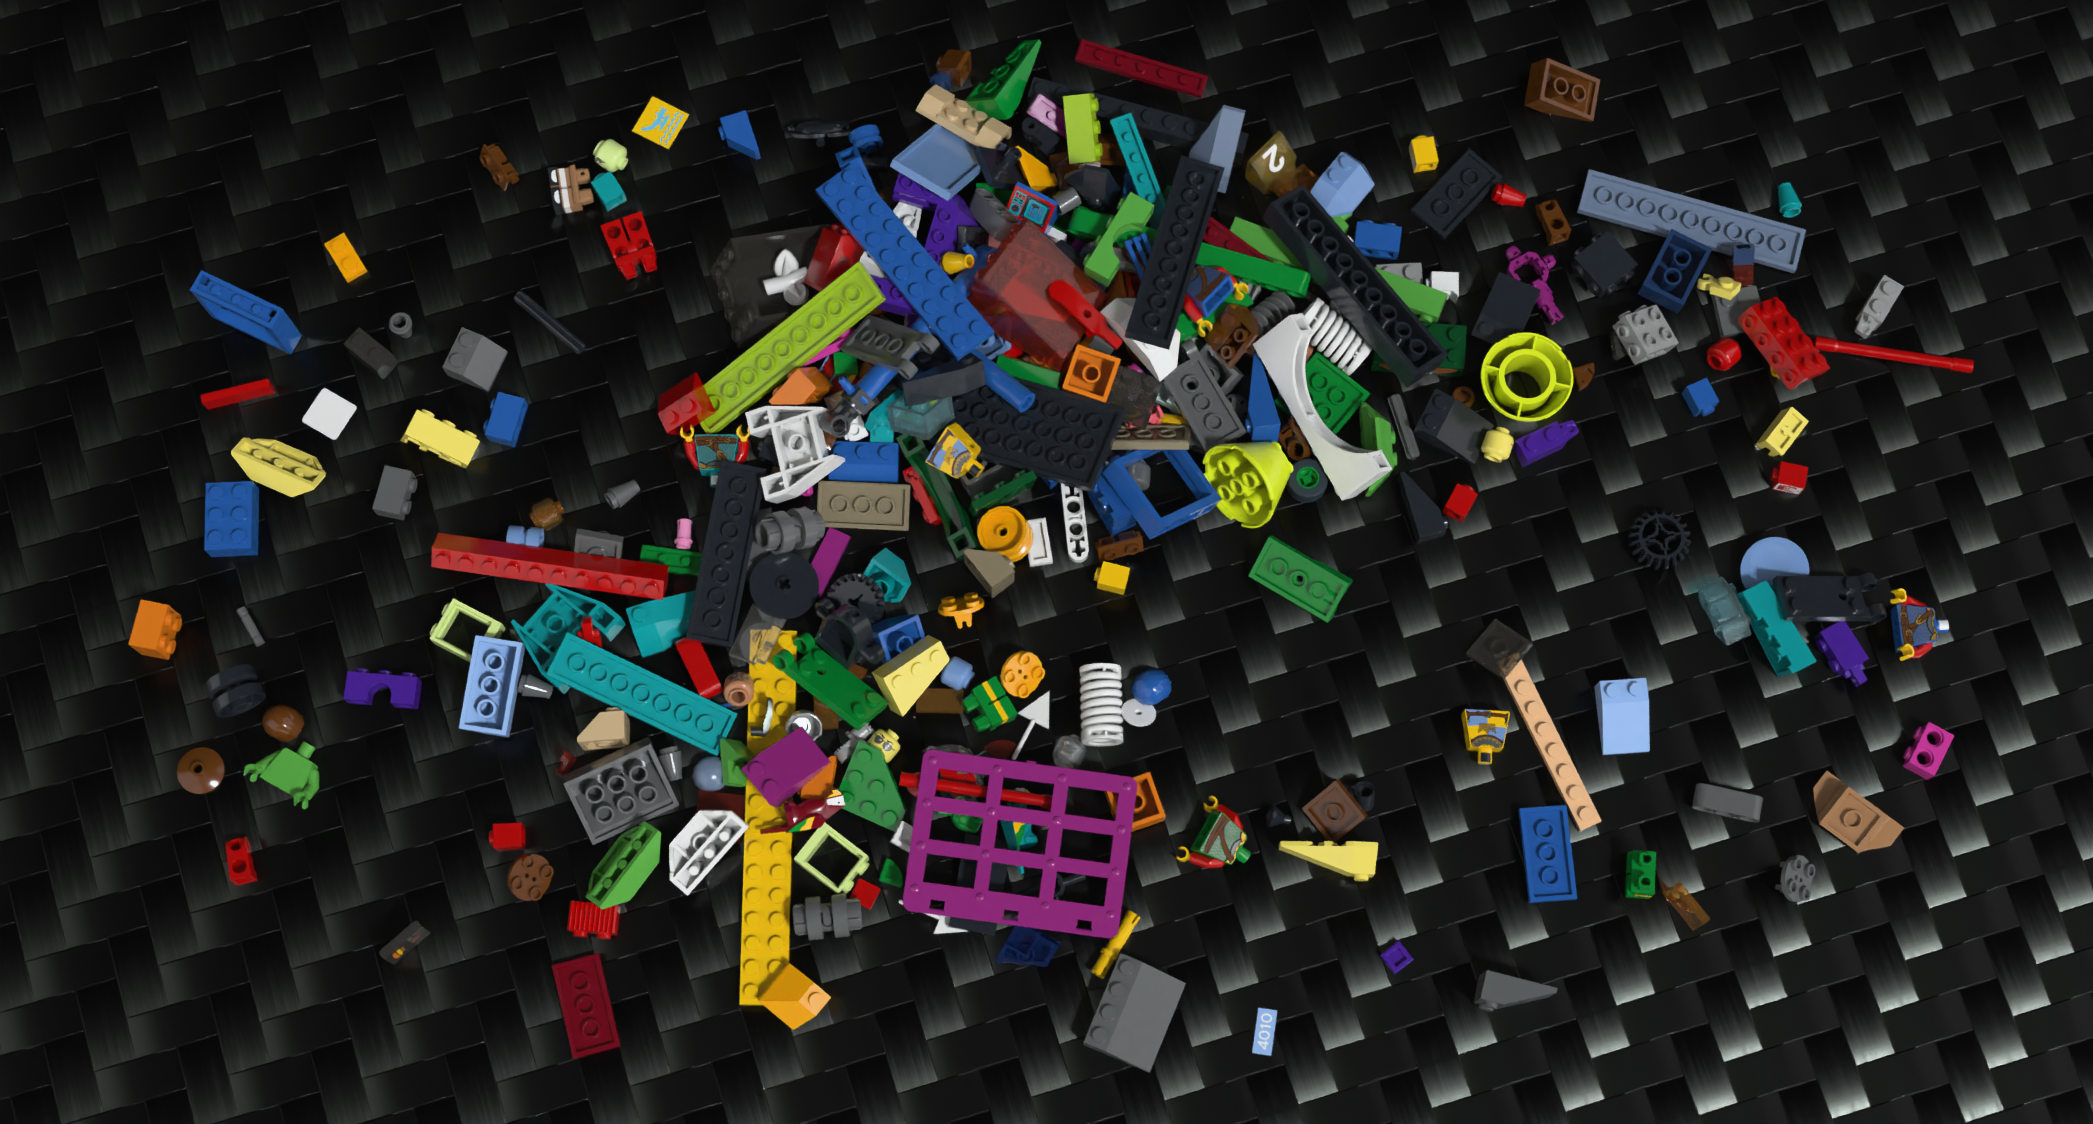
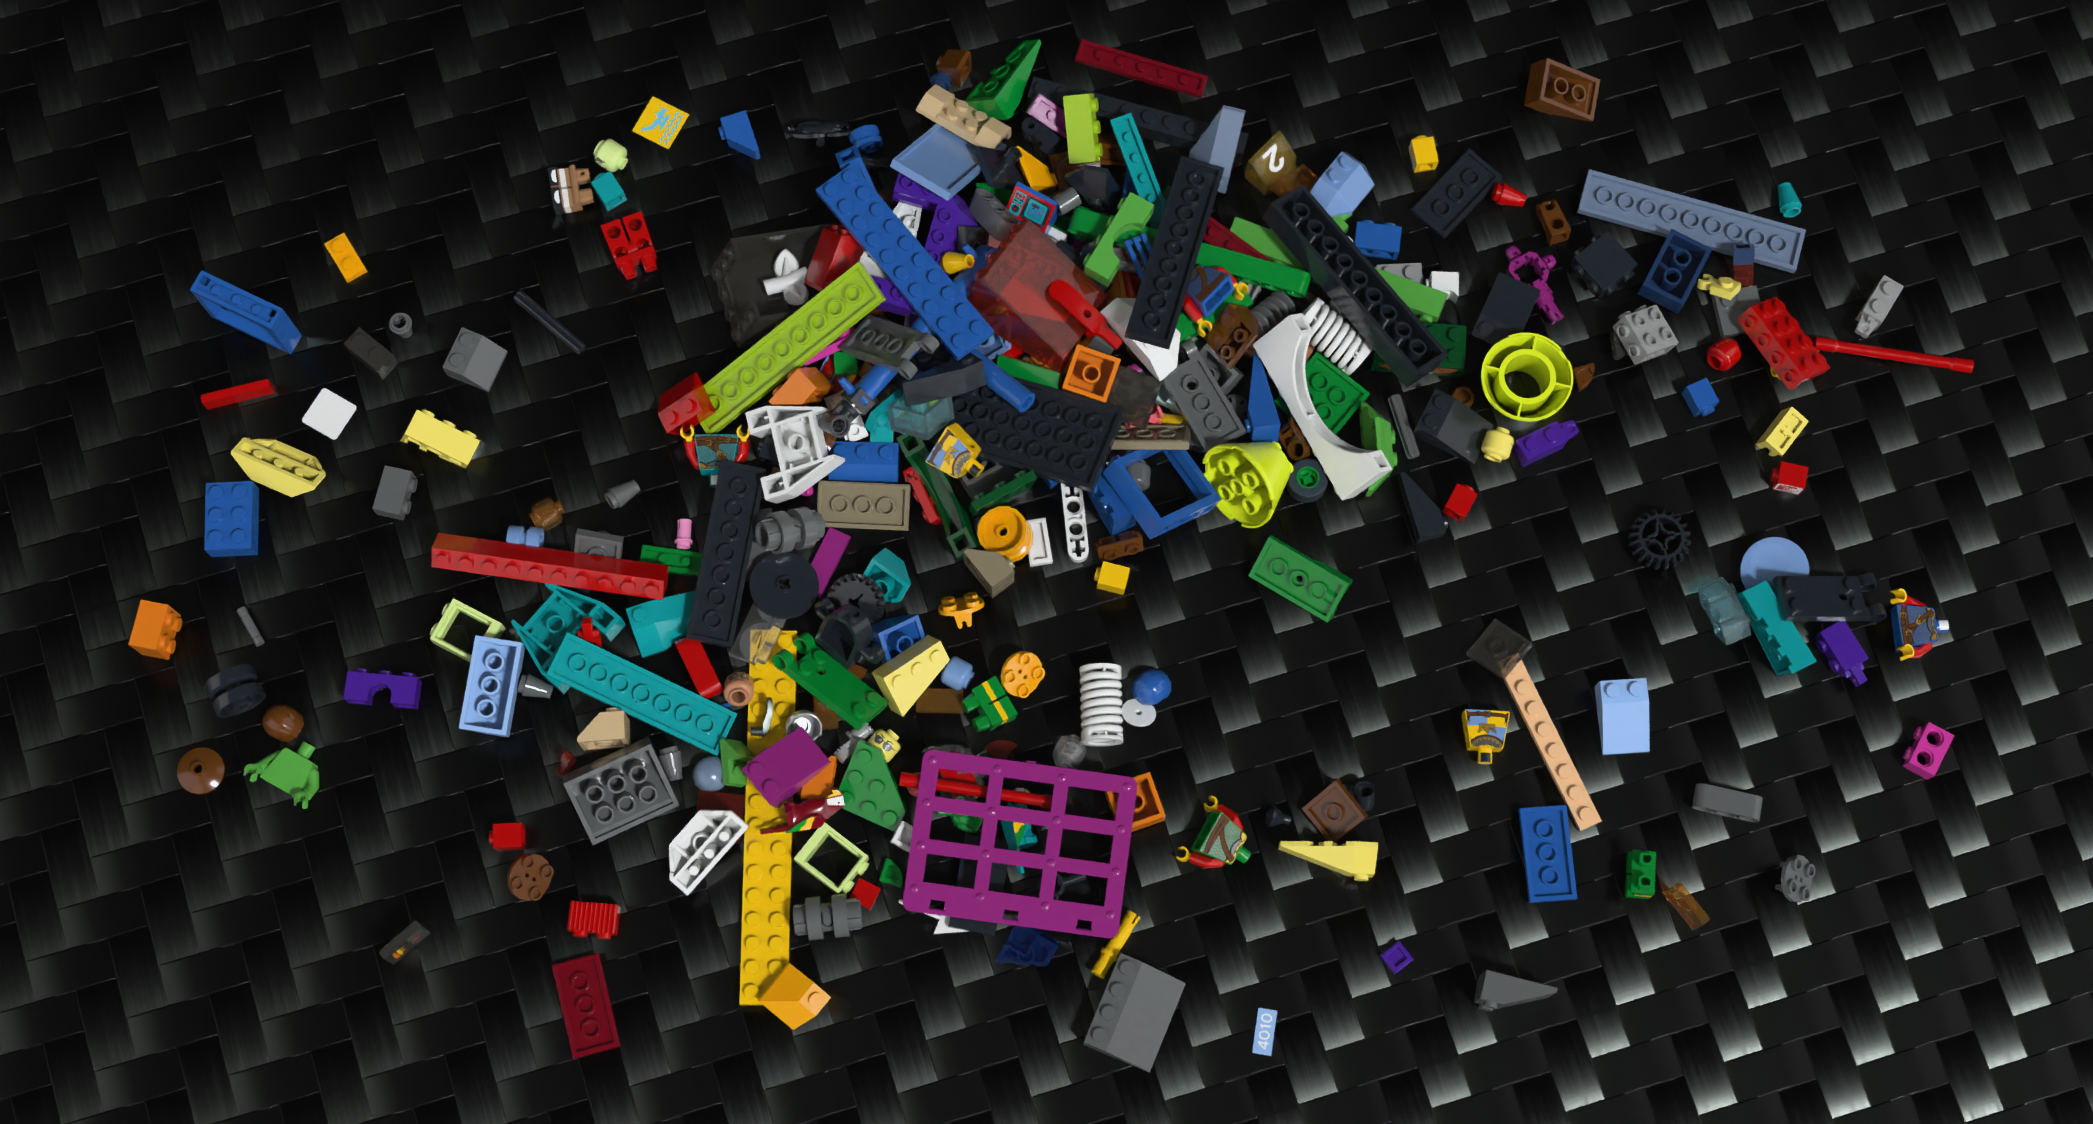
(240, 861): red leg -> none
(492, 158): reddish brown hinge -> none
(505, 419): blue brick -> none
(625, 866): bright green wedge -> none
(1036, 712): white piece -> none
(1852, 816): medium nougat piece -> none

